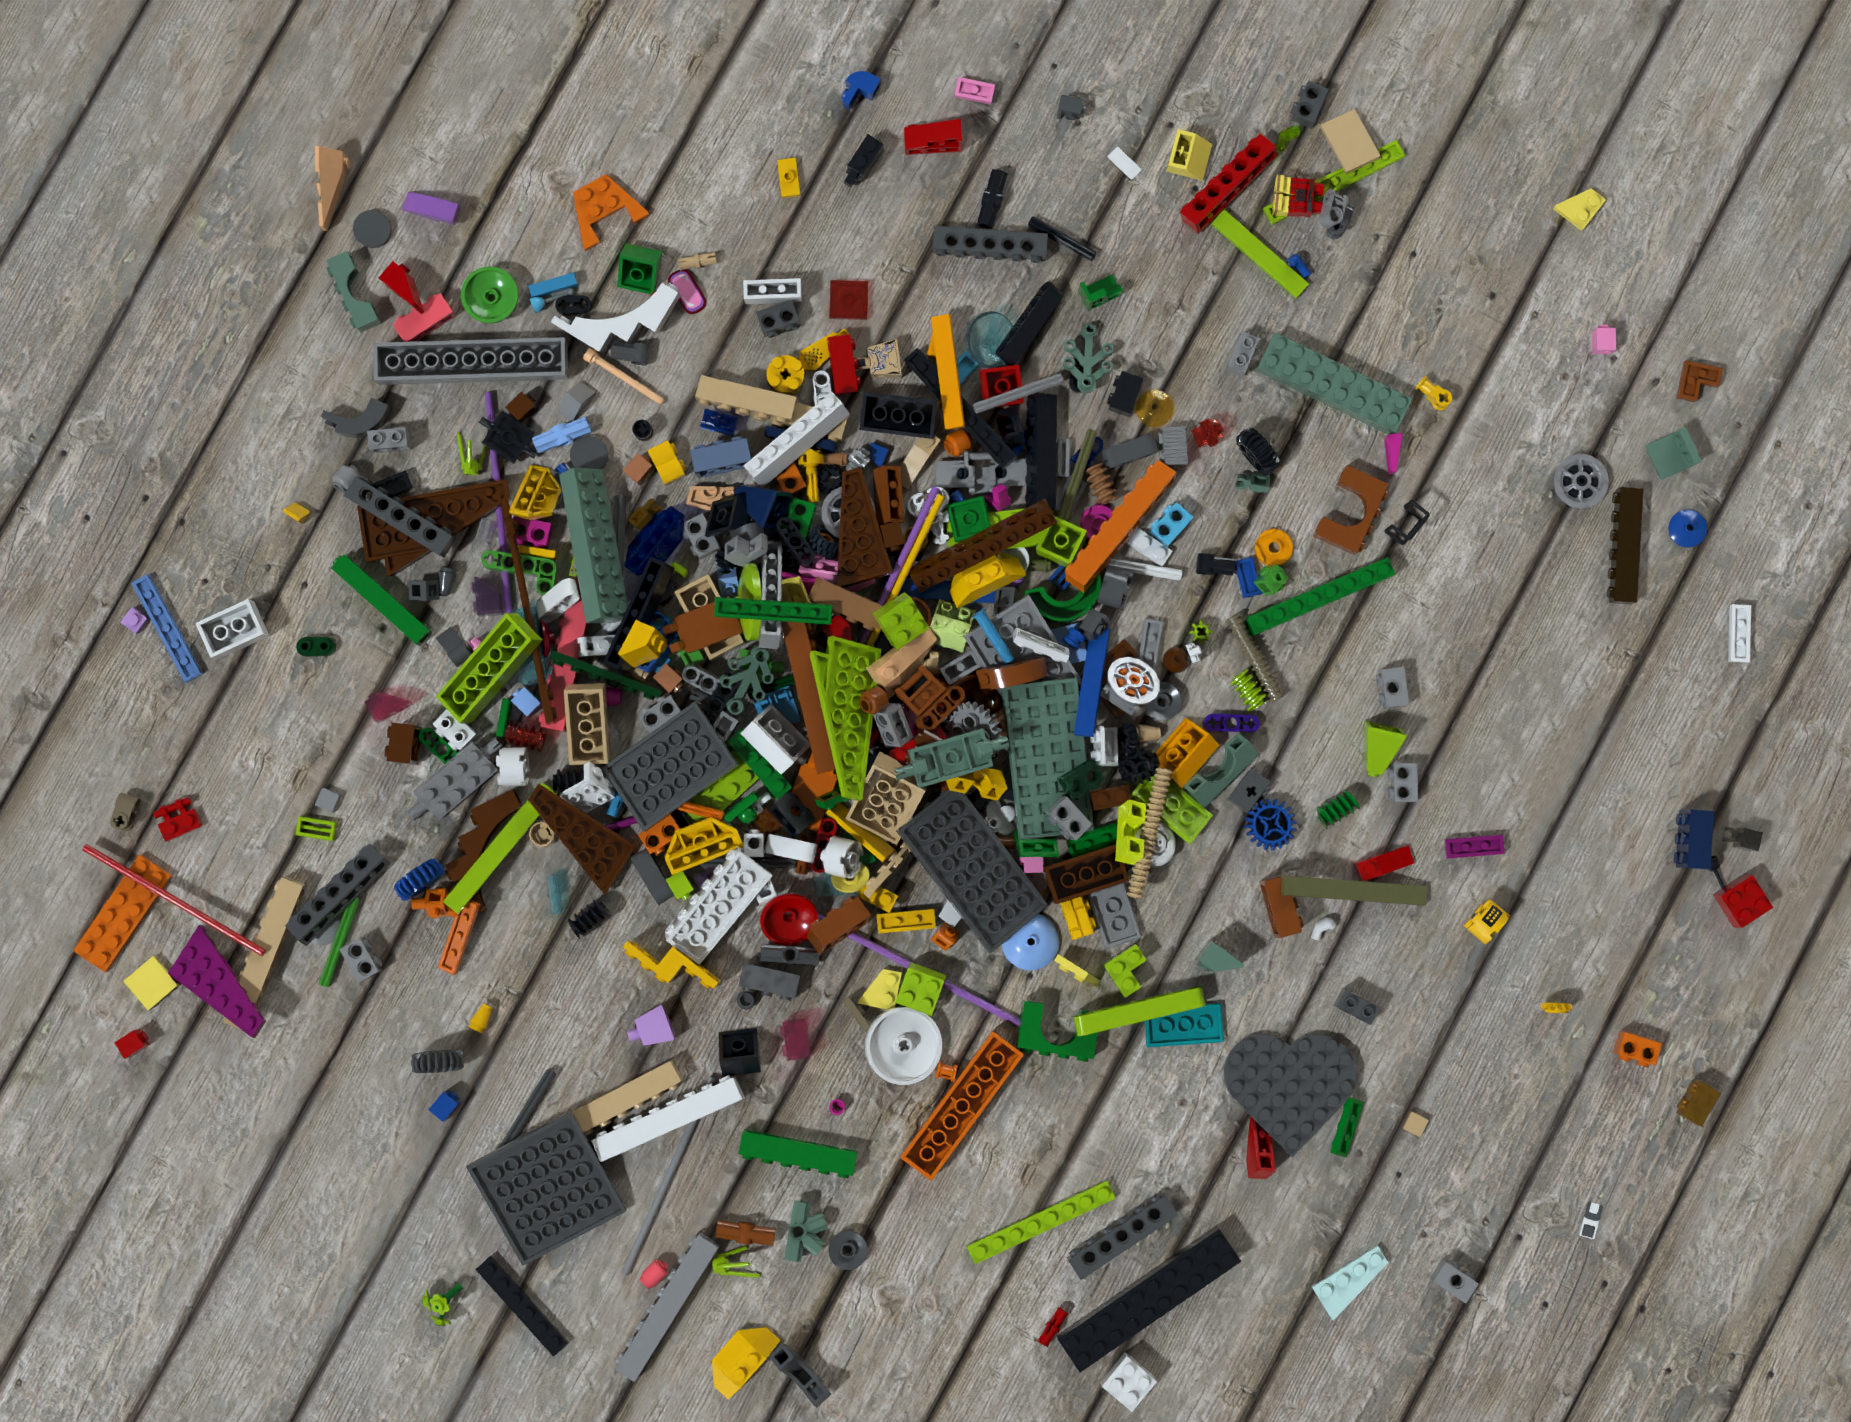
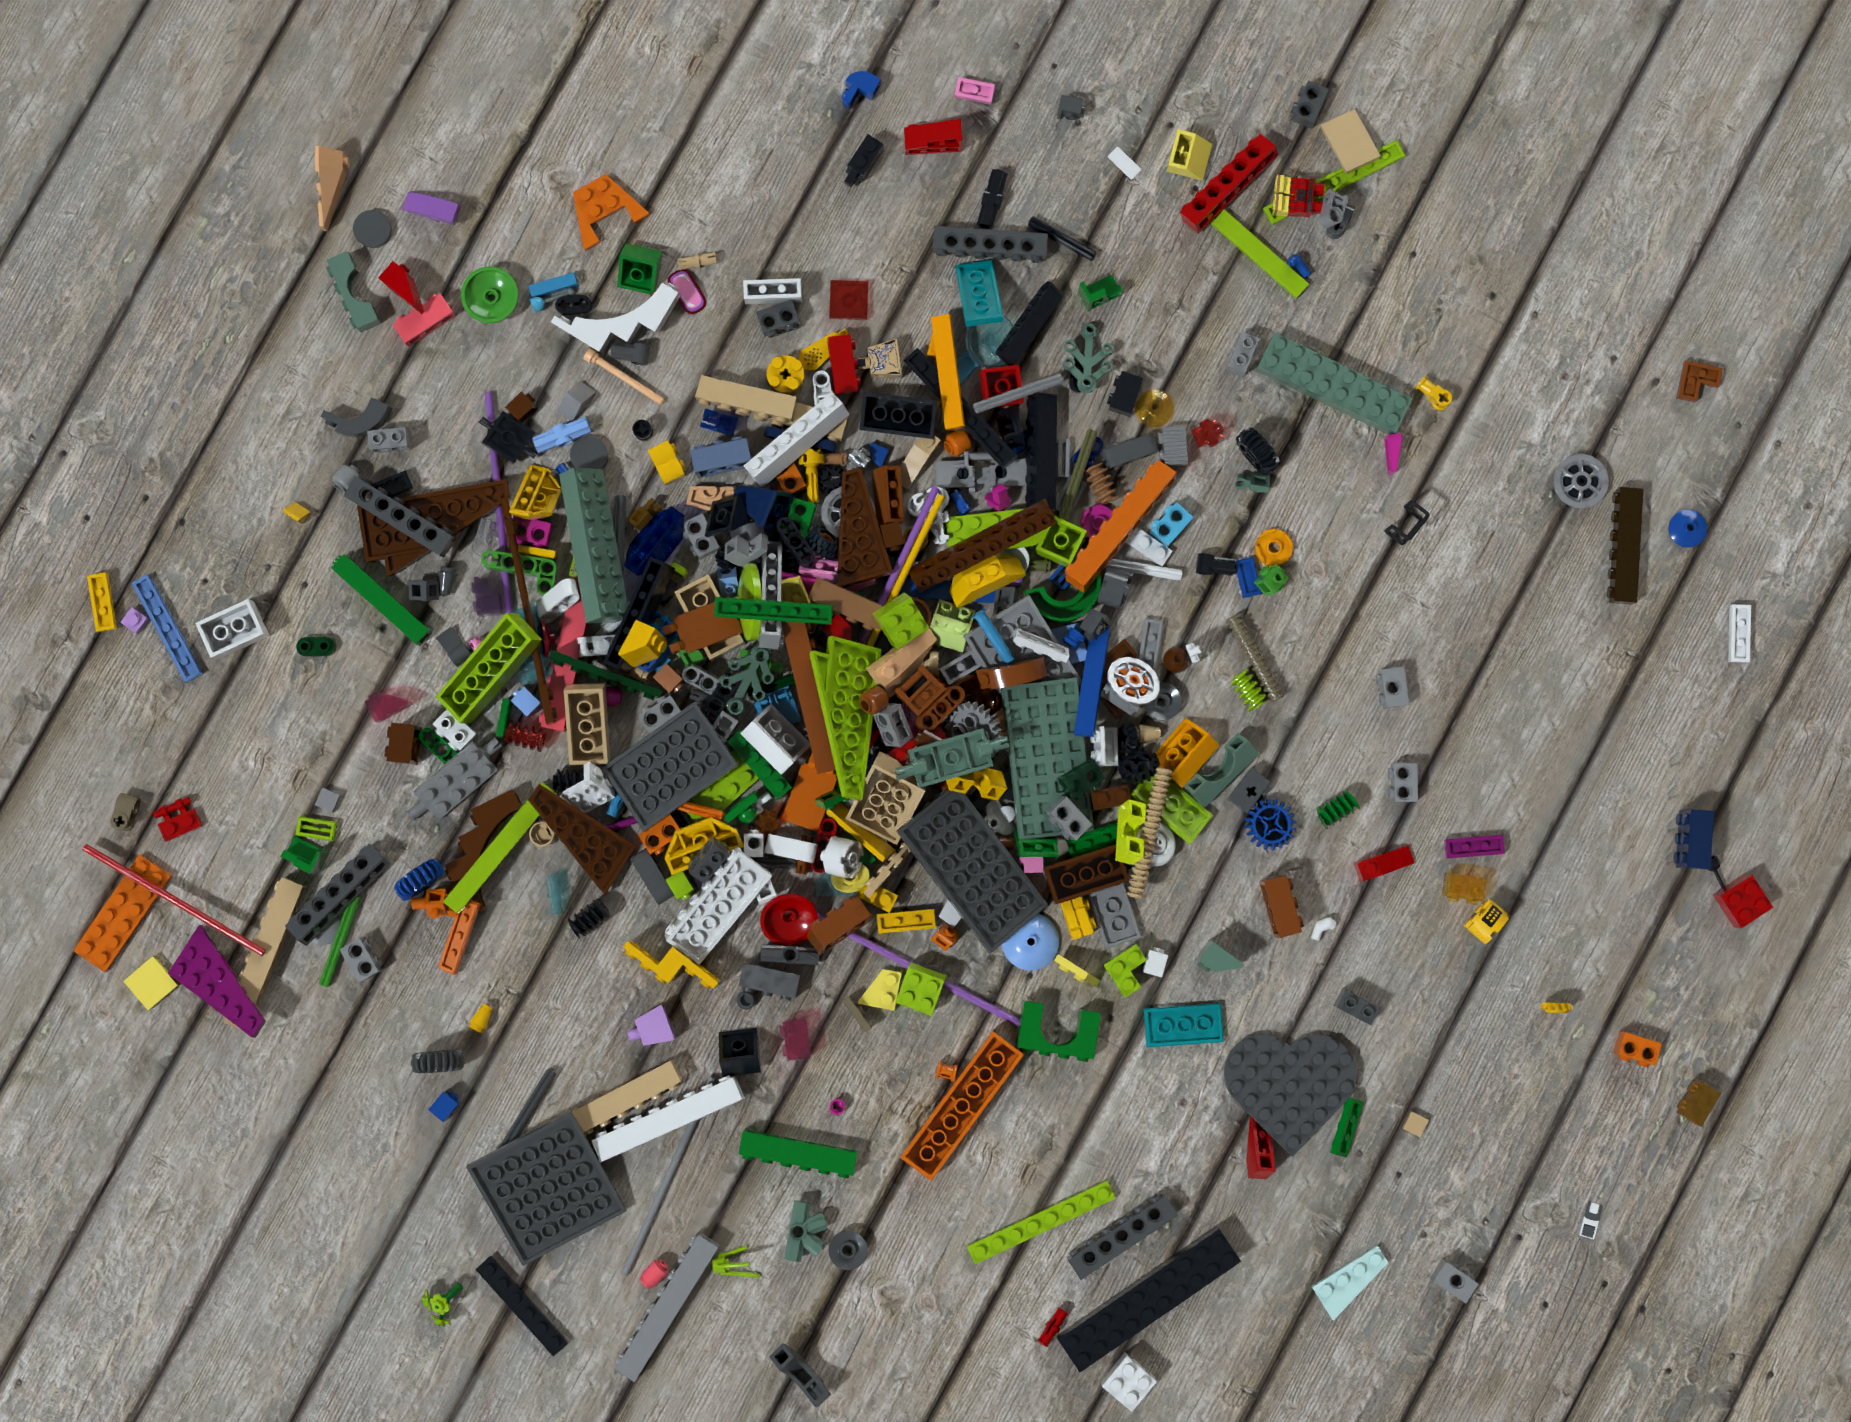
(101, 602): none -> yellow plate
(132, 1043): red brick -> none
(305, 856): none -> green panel
(470, 361): light grey brick -> none
(470, 466): lime plant -> none
(513, 766): white brick -> none
(639, 468): nougat brick -> none
(708, 859): none -> dark grey brick
(741, 1358): yellow wedge -> none
(745, 1232): dark orange piece -> none
(782, 812): black brick -> none
(788, 178): yellow plate -> none
(903, 1045): white dish -> none
(968, 518): green tile -> none
(979, 293): none -> teal tile
(1139, 1011): lime beam -> none
(1155, 962): none -> white brick
(1199, 627): lime gear -> none
(1245, 728): dark purple beam -> none
(1286, 135): clear neon green arm -> none
(1320, 597): green brick -> none
(1353, 890): olive tile -> none
(1371, 493): dark orange arch -> none
(1380, 746): lime slope -> none
(1464, 887): none -> clear yellow brick
(1580, 208): light yellow wing -> none
(1603, 340): bright pink brick -> none
(1673, 453): sand green bracket -> none
(1744, 838): clear smoke brick -> none

